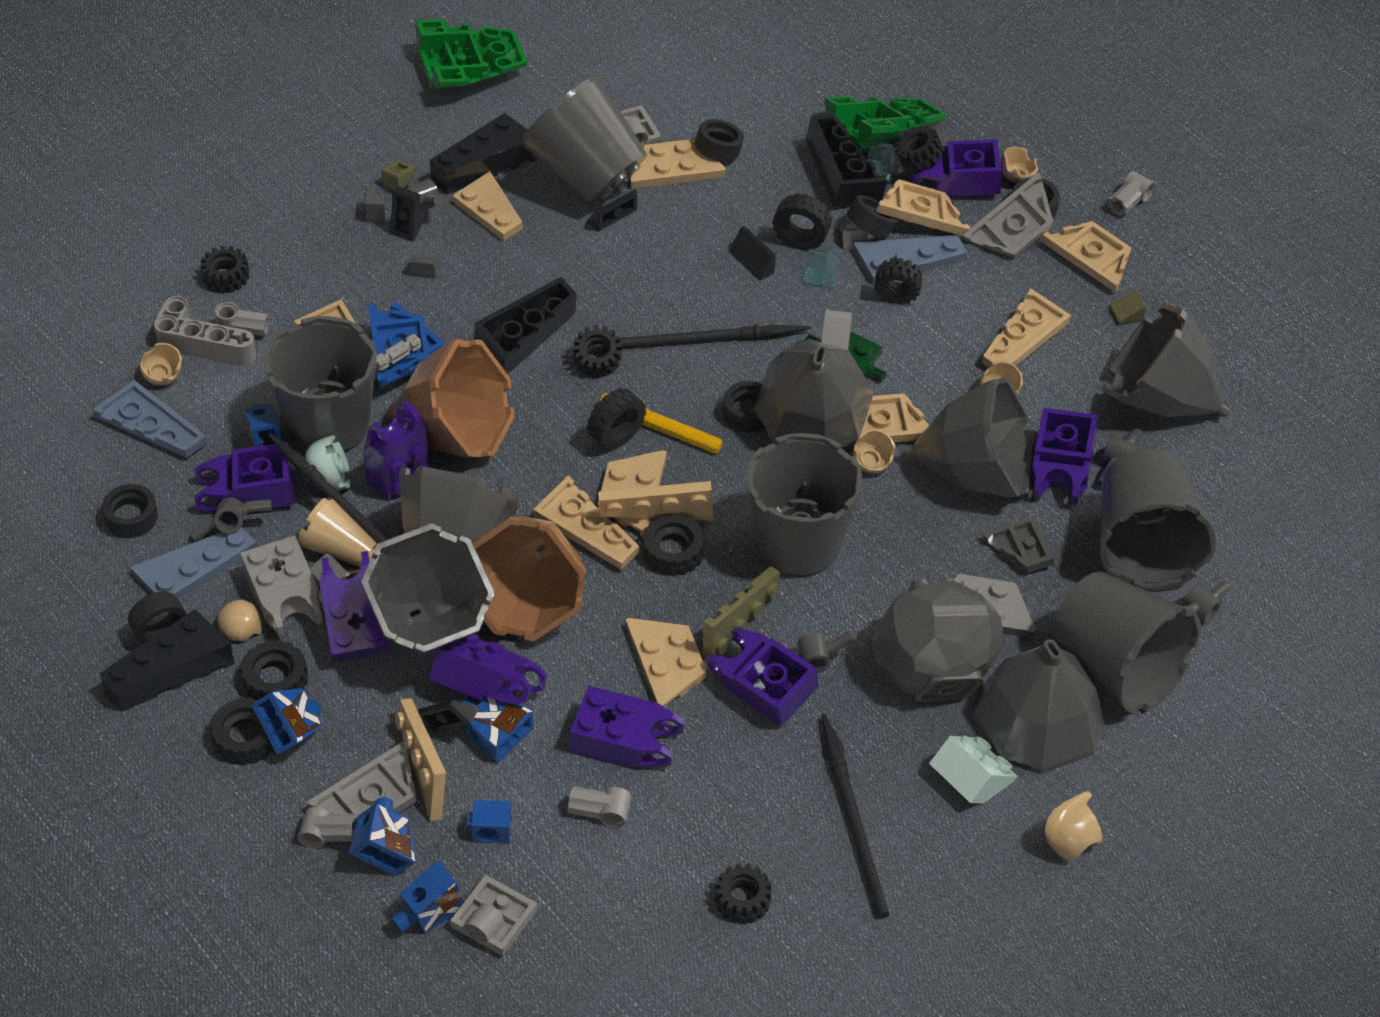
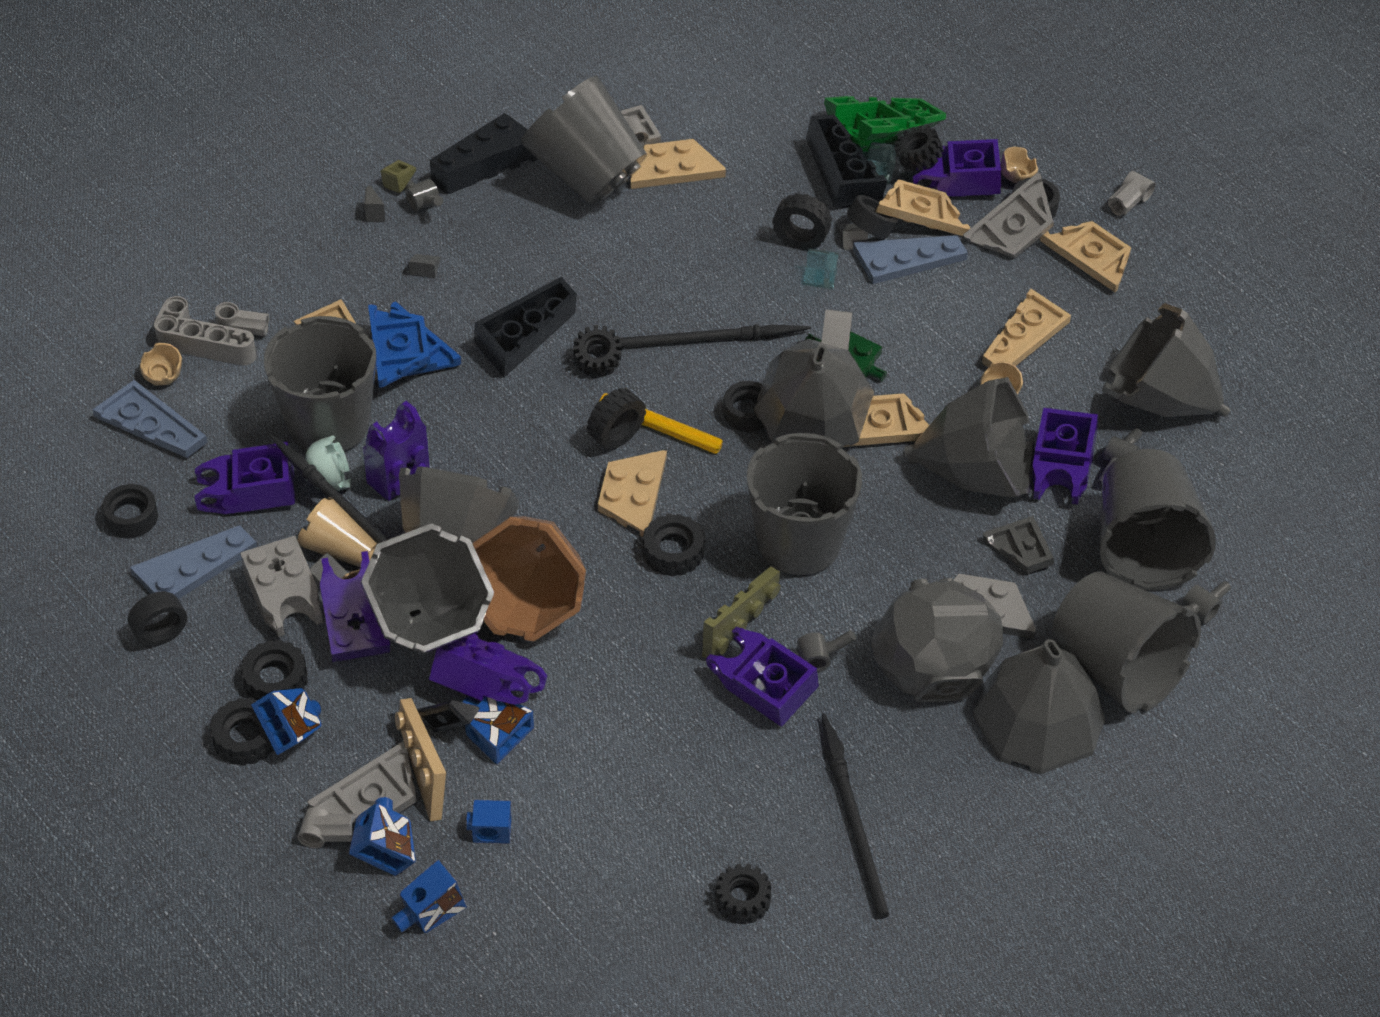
(166, 661): black wedge -> none
(224, 259): black tyre -> none
(230, 525): dark grey piece -> none
(239, 621): tan hair -> none
(261, 422): blue torso -> none
(397, 352): light grey axle -> none
(406, 213): black slope -> none
(460, 399): medium nougat piece -> none
(465, 55): green wedge -> none
(489, 206): tan wing -> none
(494, 915): light grey plate -> none
(583, 524): tan wing -> none
(608, 806): light grey piece -> none
(614, 211): black slope -> none
(622, 729): dark purple brick -> none
(651, 502): tan wing -> none
(666, 657): tan wing -> none
(721, 130): black tyre -> none
(753, 254): black slope -> none
(874, 451): tan hair -> none
(900, 271): black tyre -> none
(973, 768): light aqua slope -> none
(1073, 827): tan piece -> none
(1128, 308): olive slope -> none

